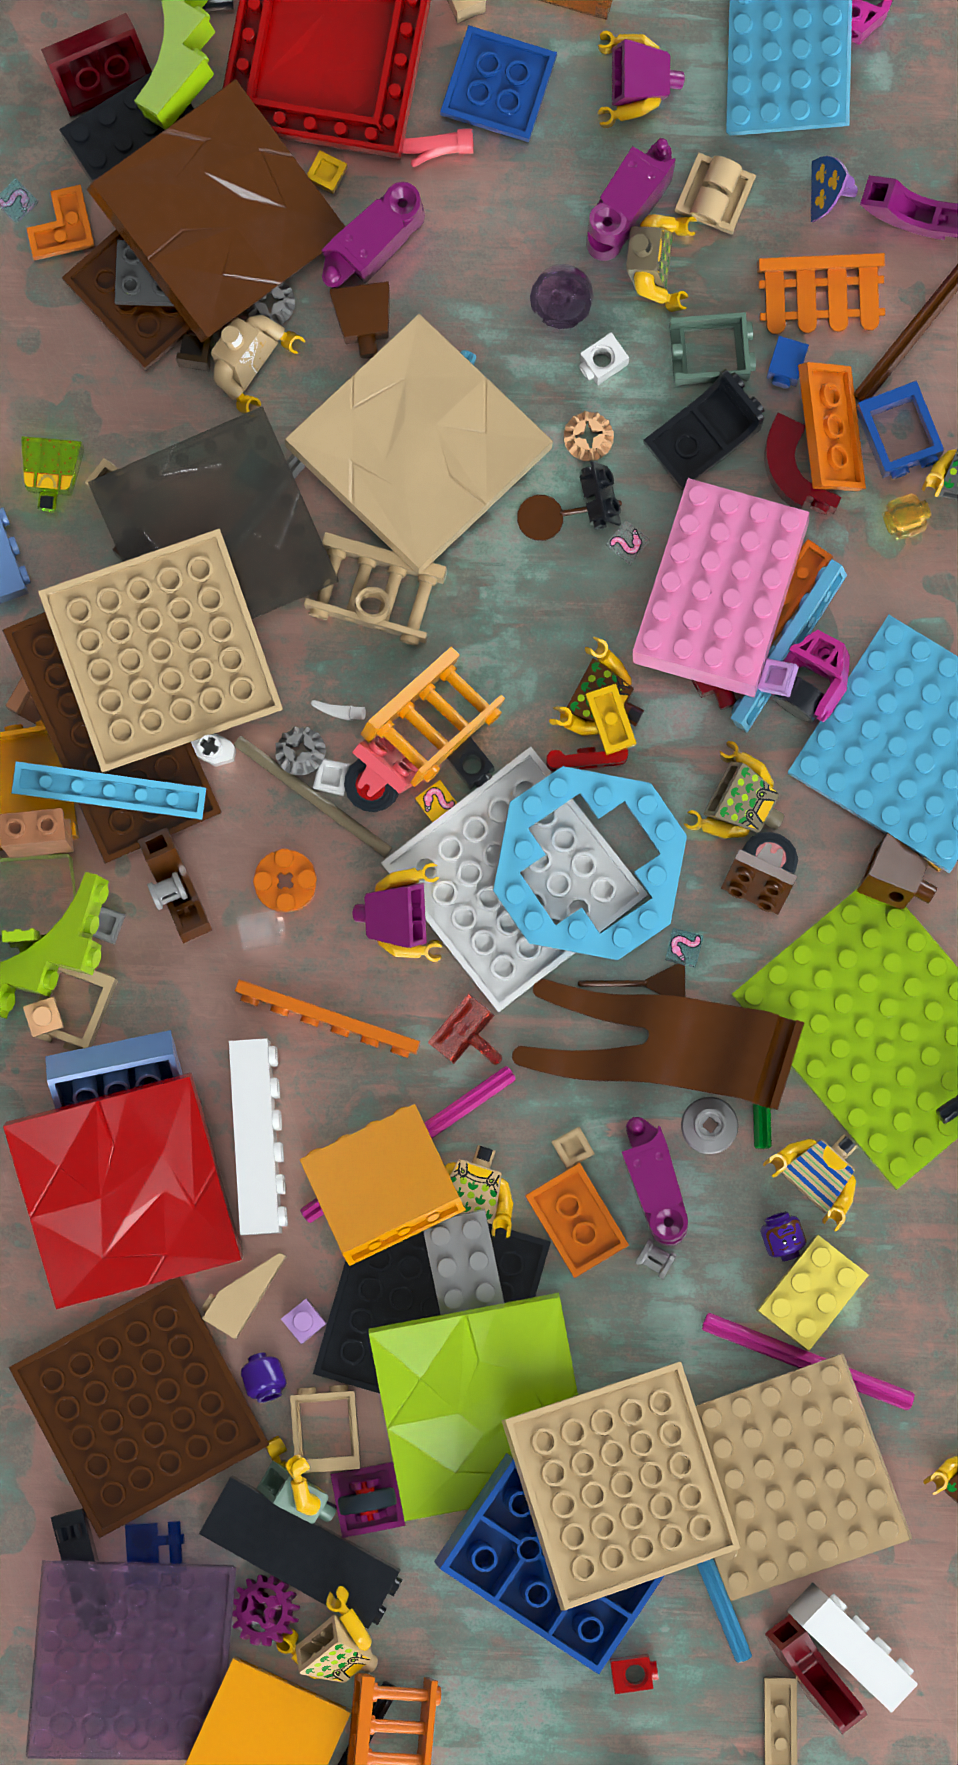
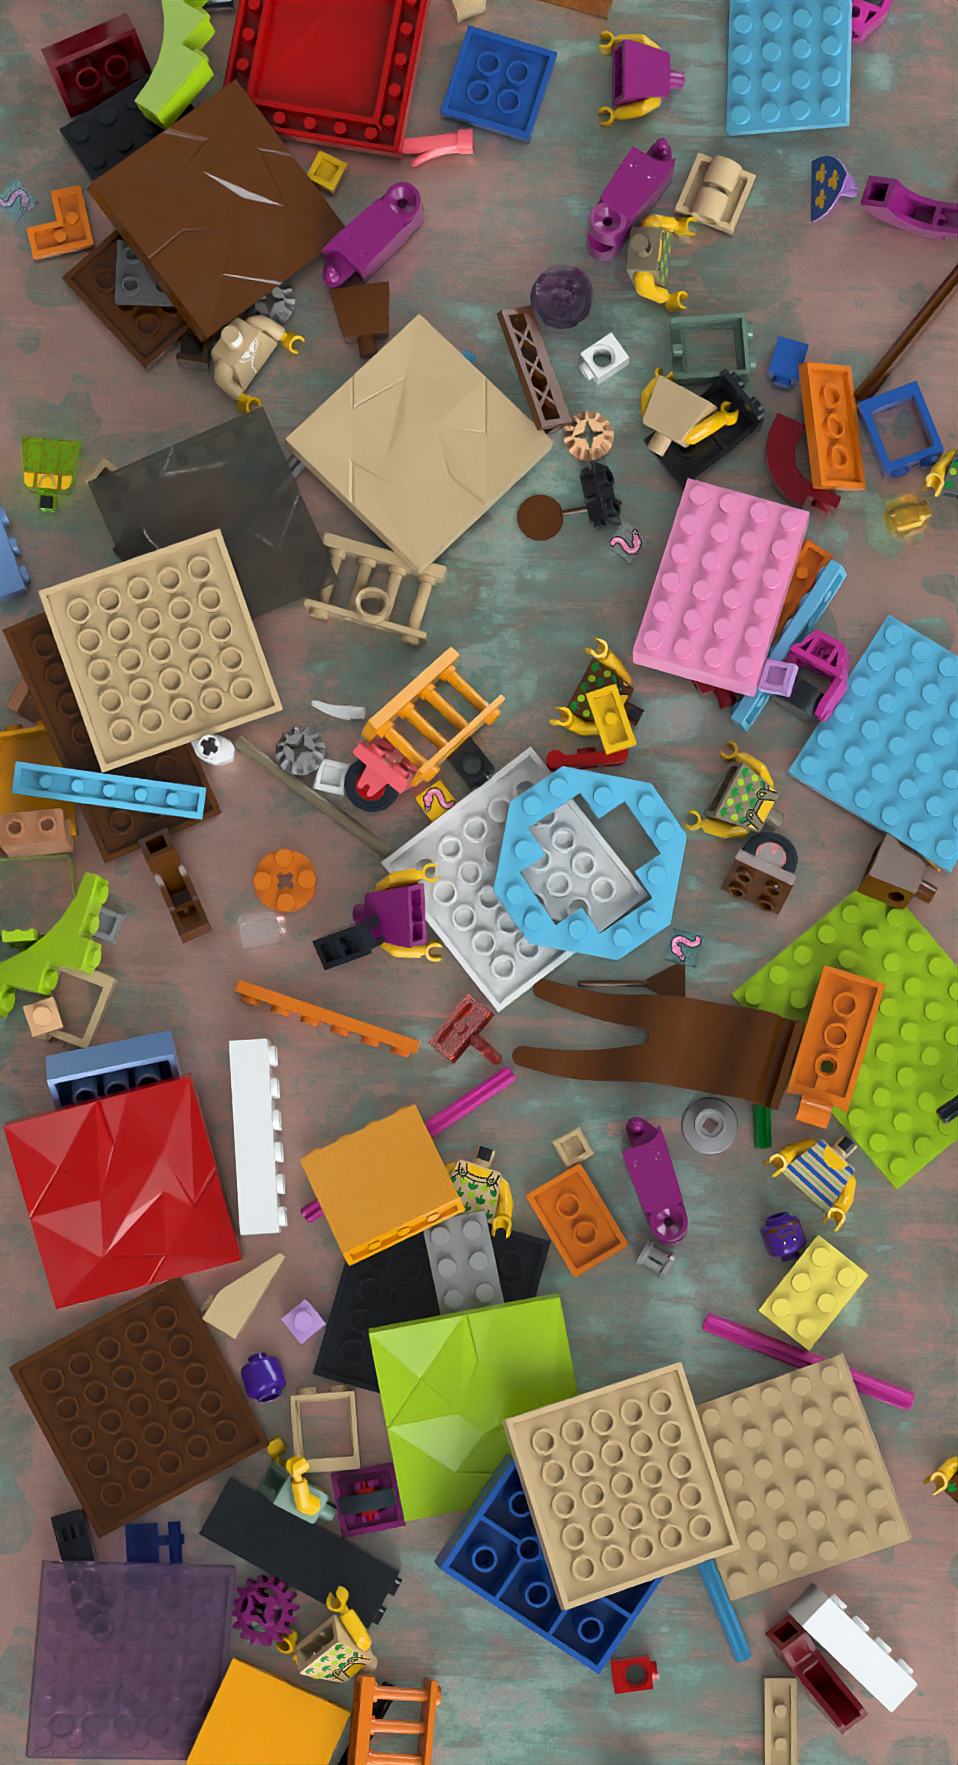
(167, 891): light grey bush -> none
(348, 943): none -> black hinge
(534, 369): none -> reddish brown fence
(679, 414): none -> tan torso
(806, 290): orange fence -> none
(834, 1032): none -> orange hinge

